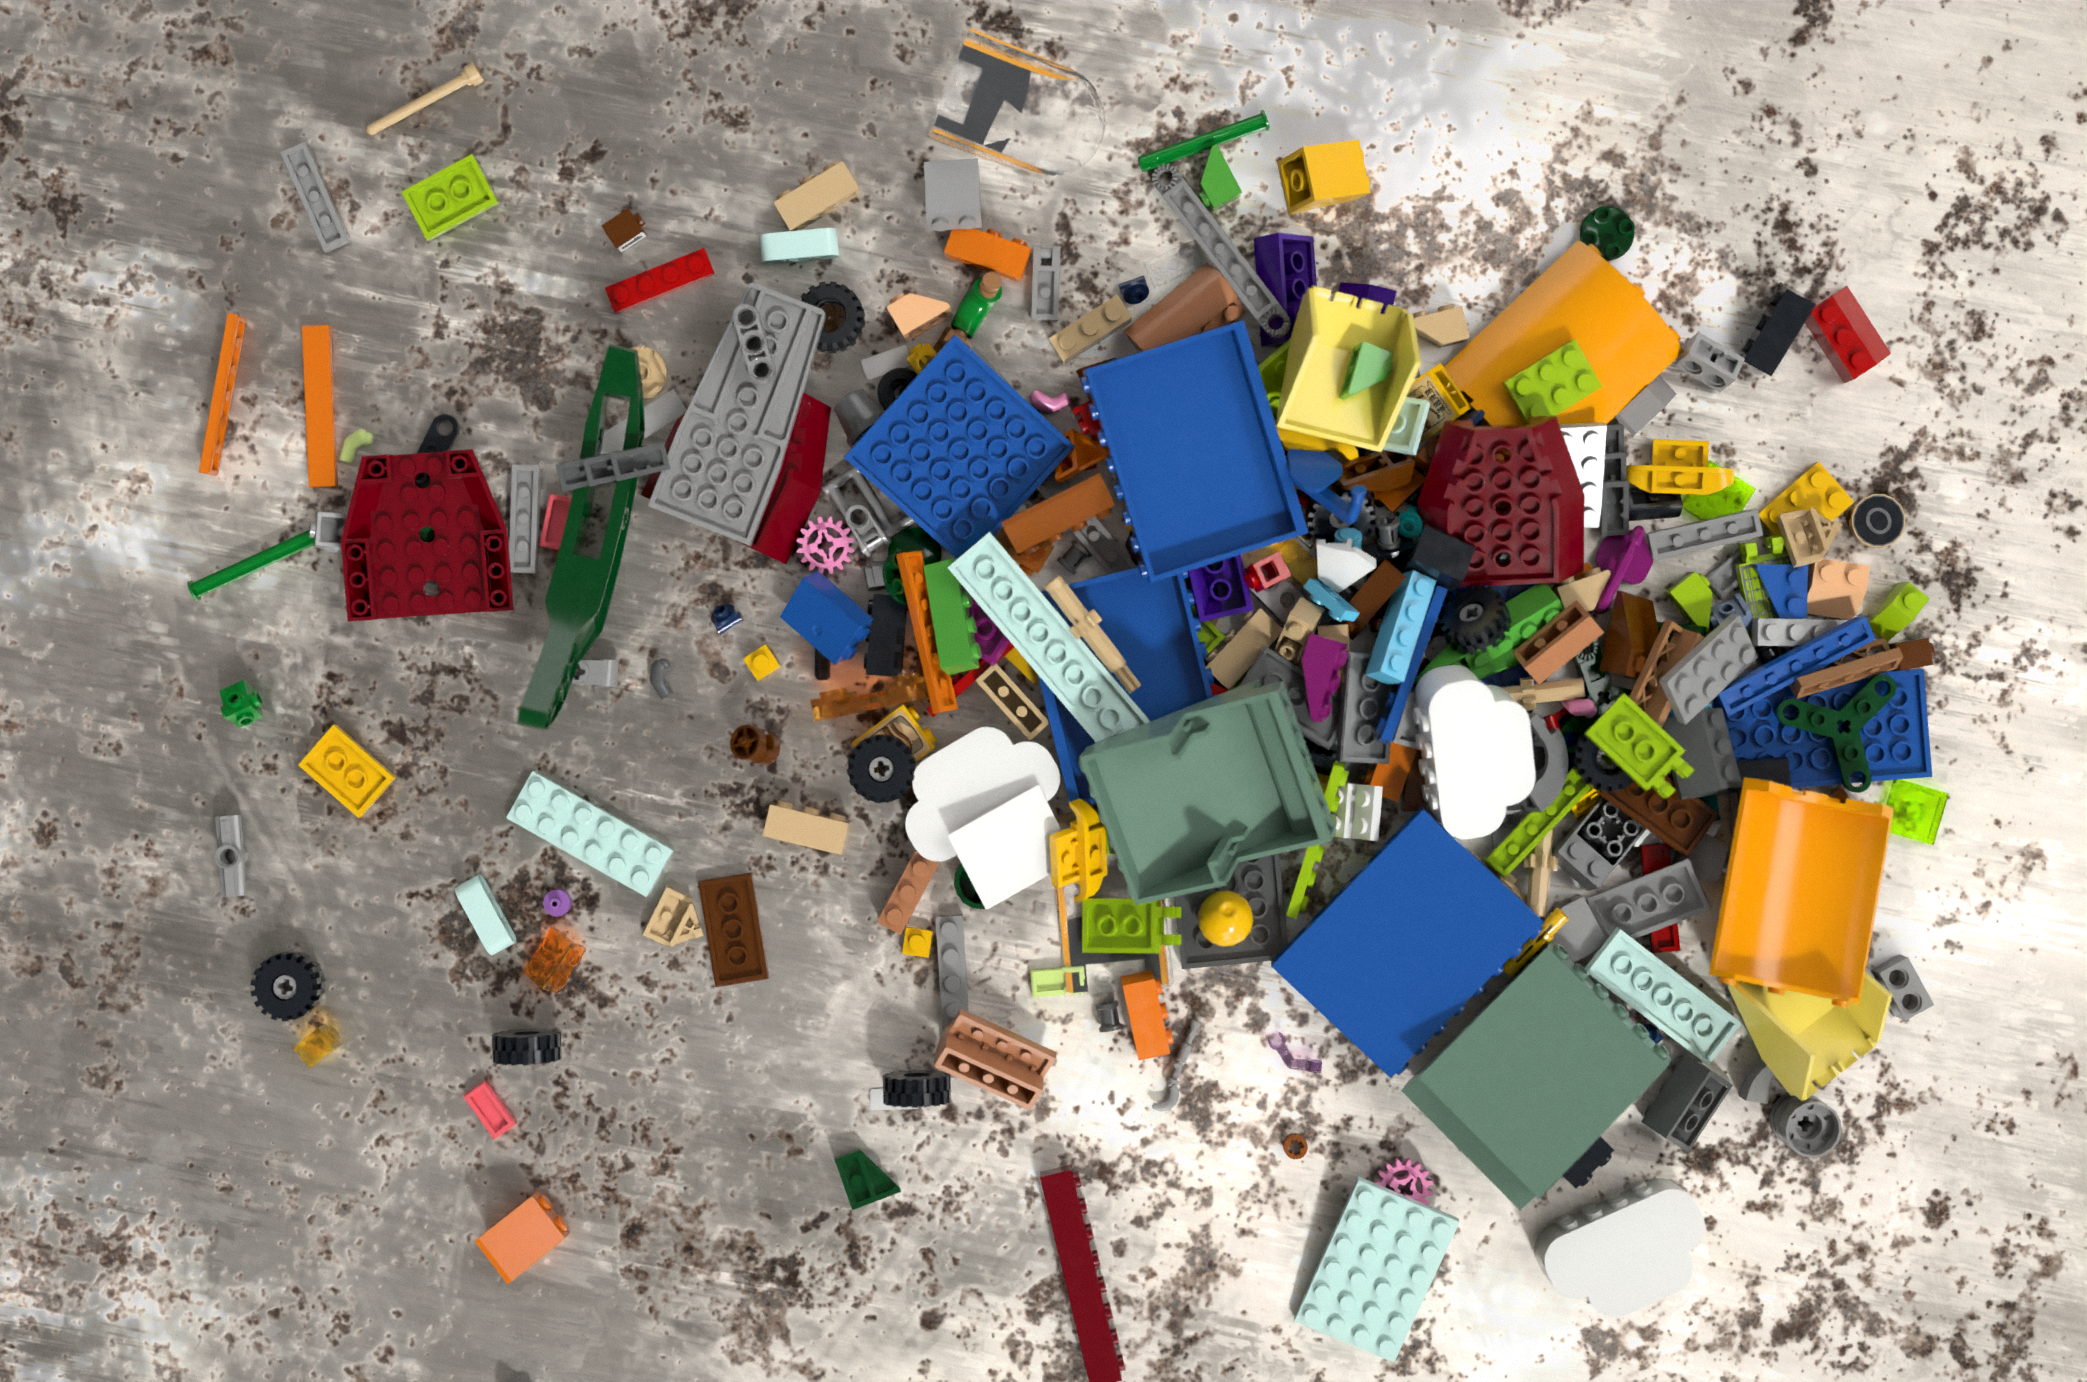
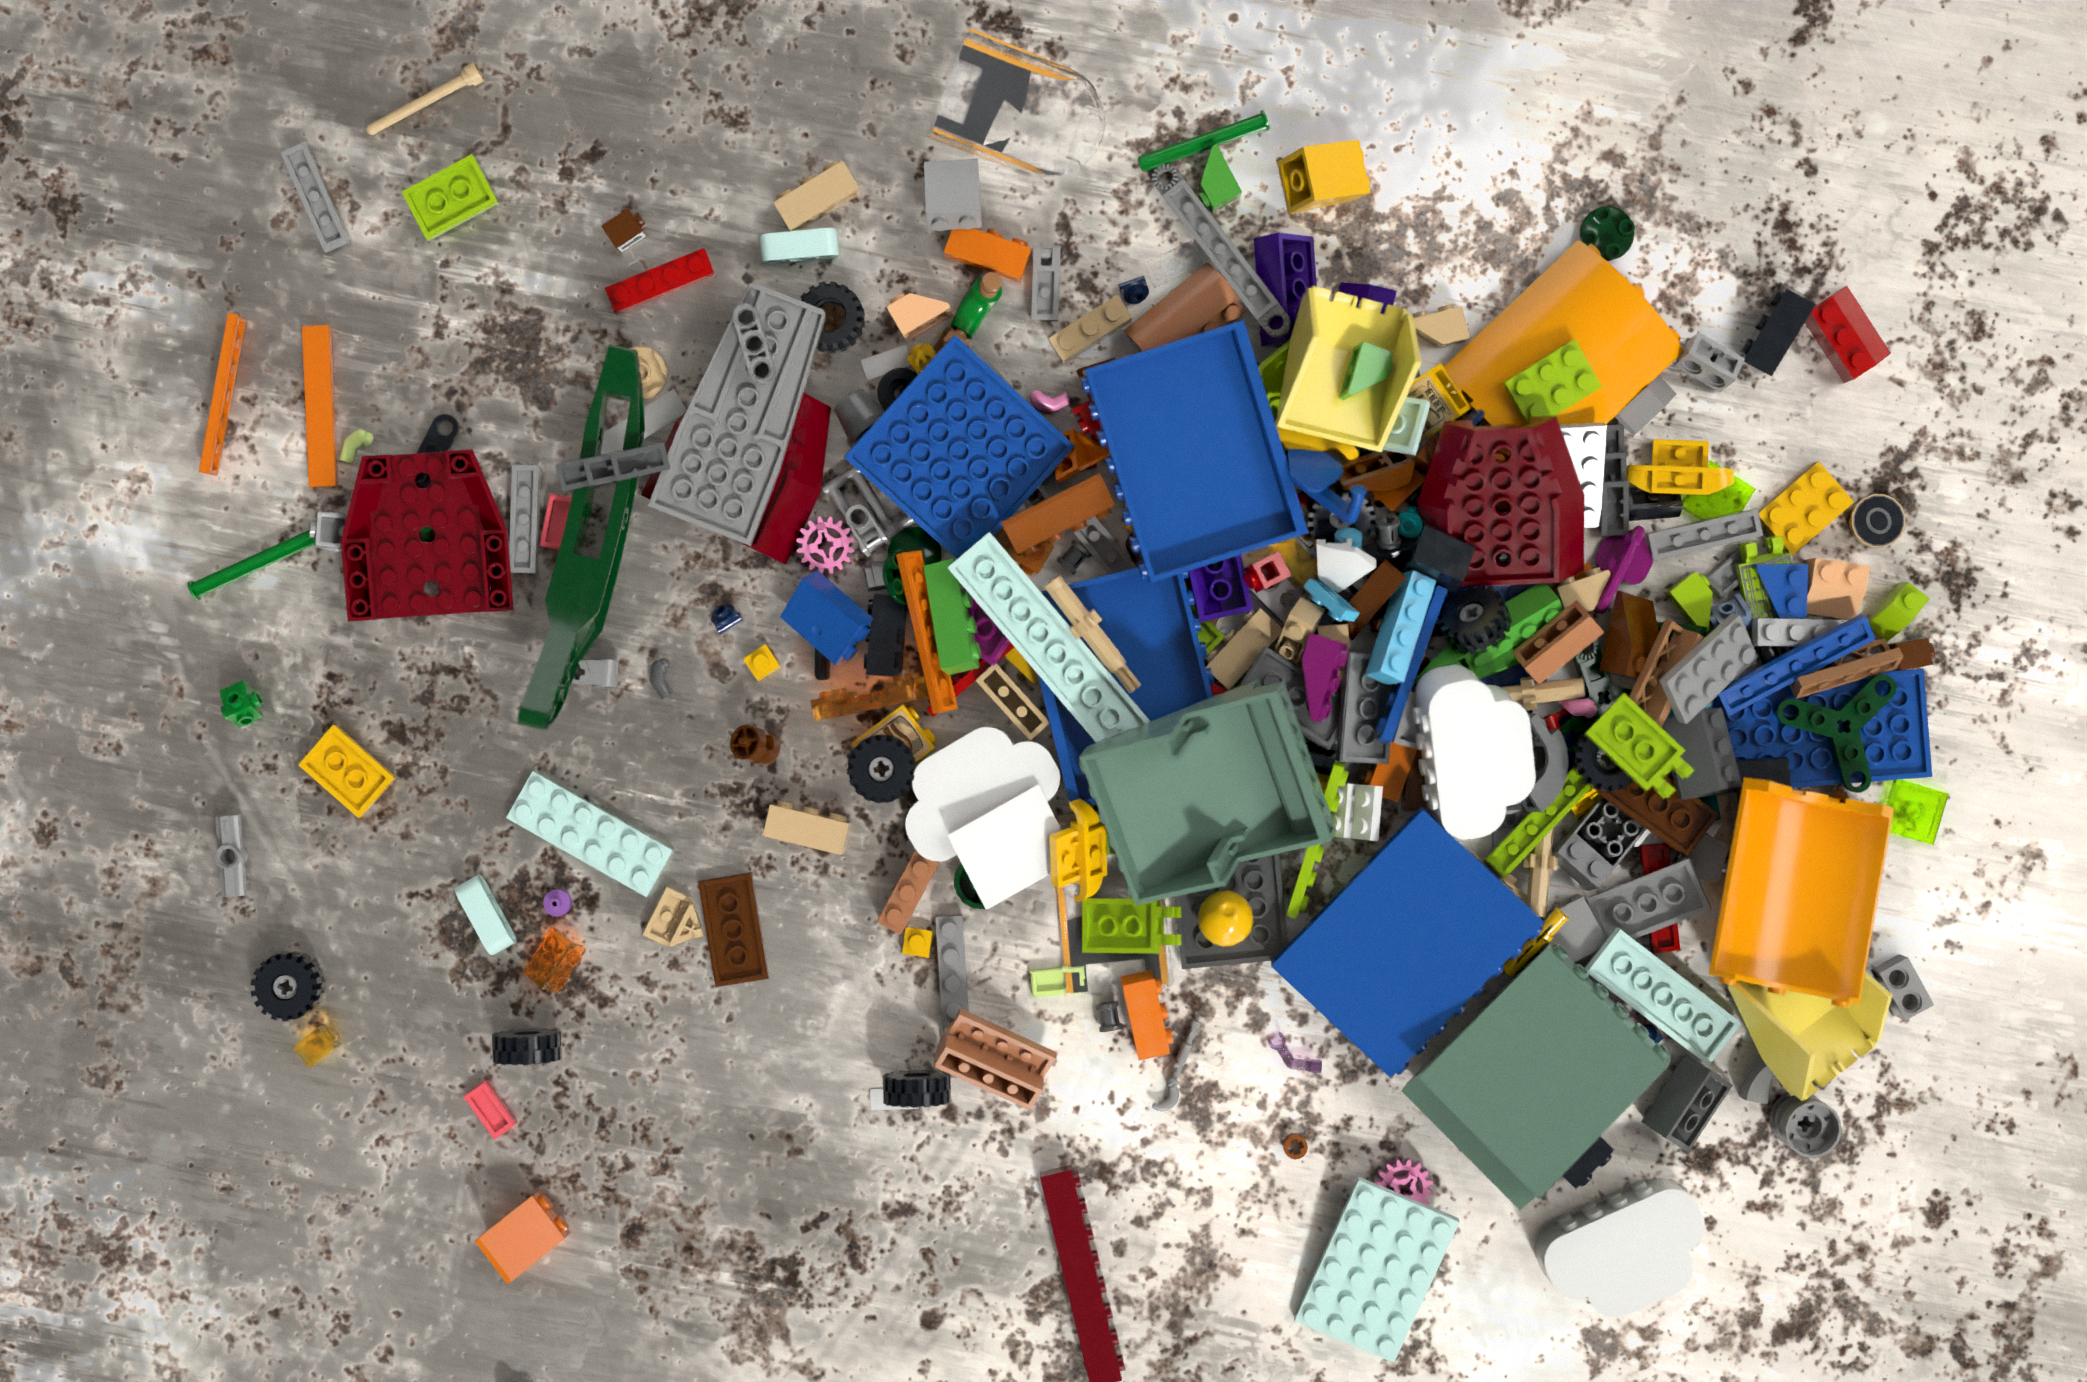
(863, 1179): dark green wing -> none
(1807, 535): tan slope -> none

